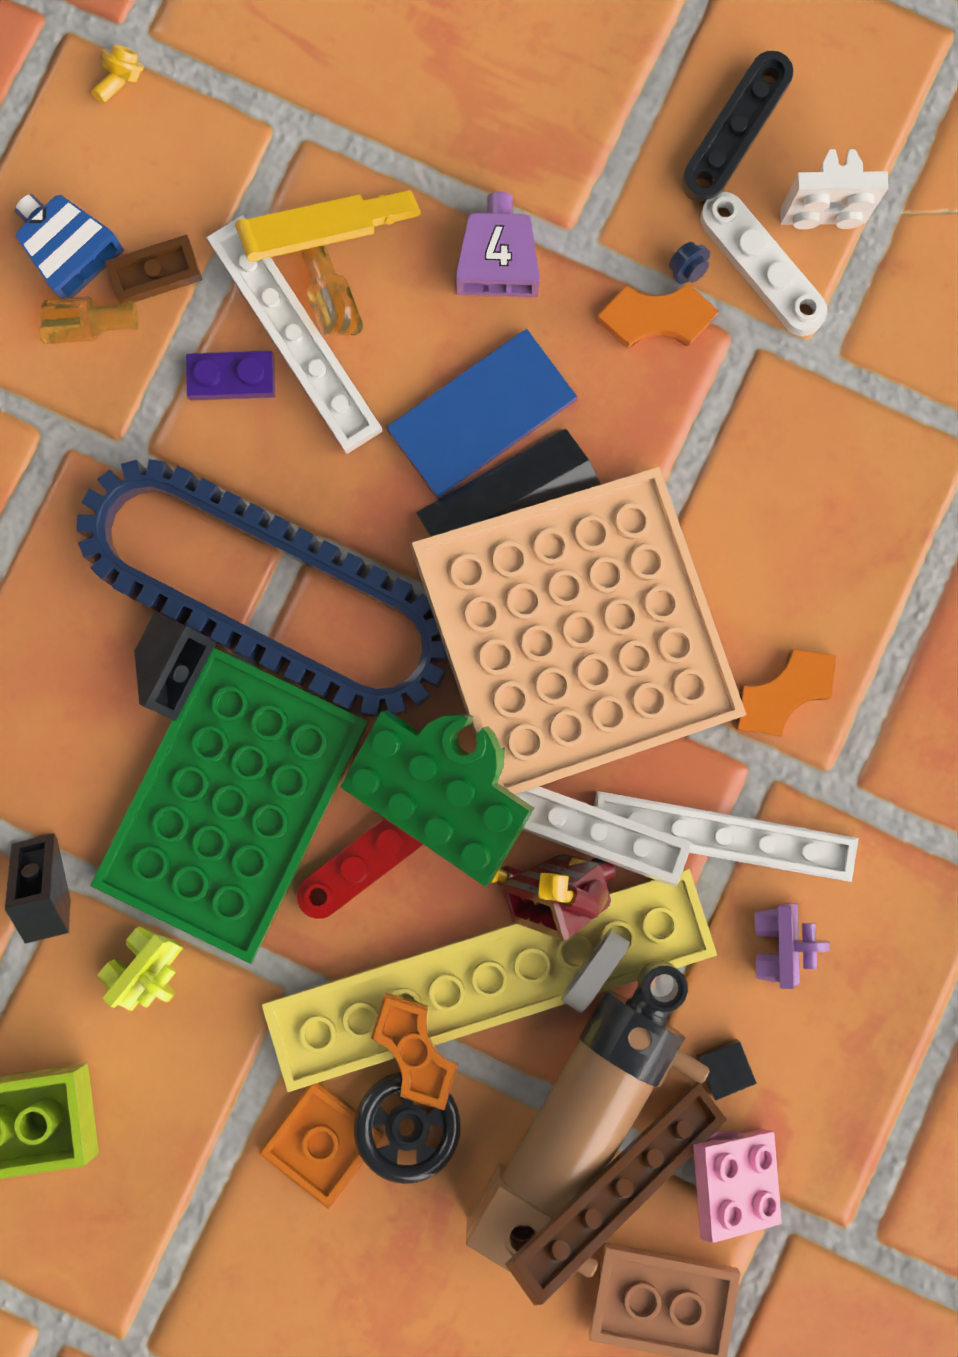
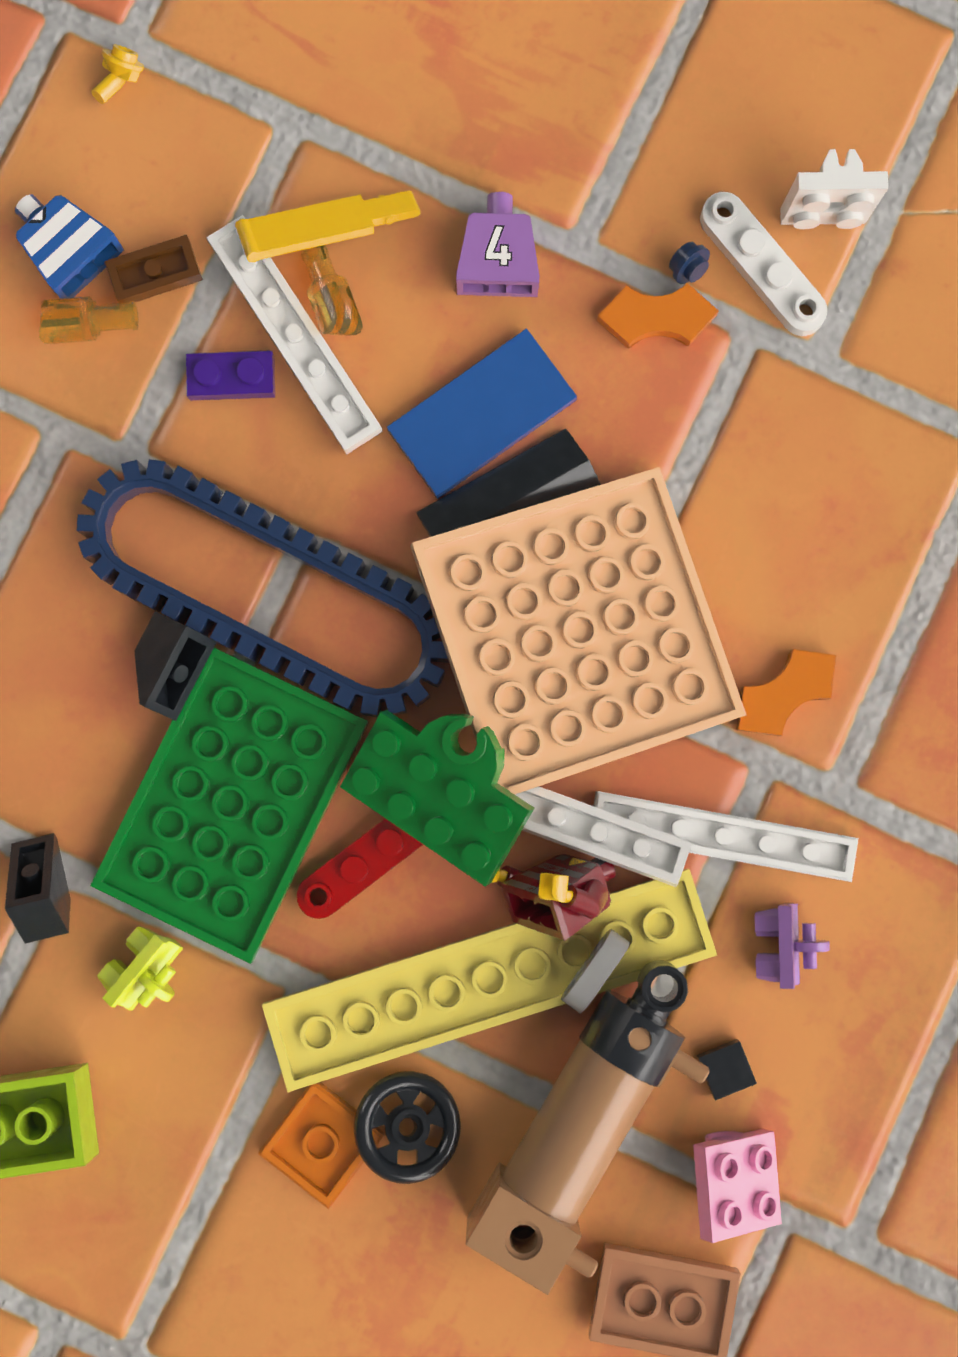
(404, 1032): orange tile -> none
(614, 1195): reddish brown plate -> none
(737, 126): black plate -> none

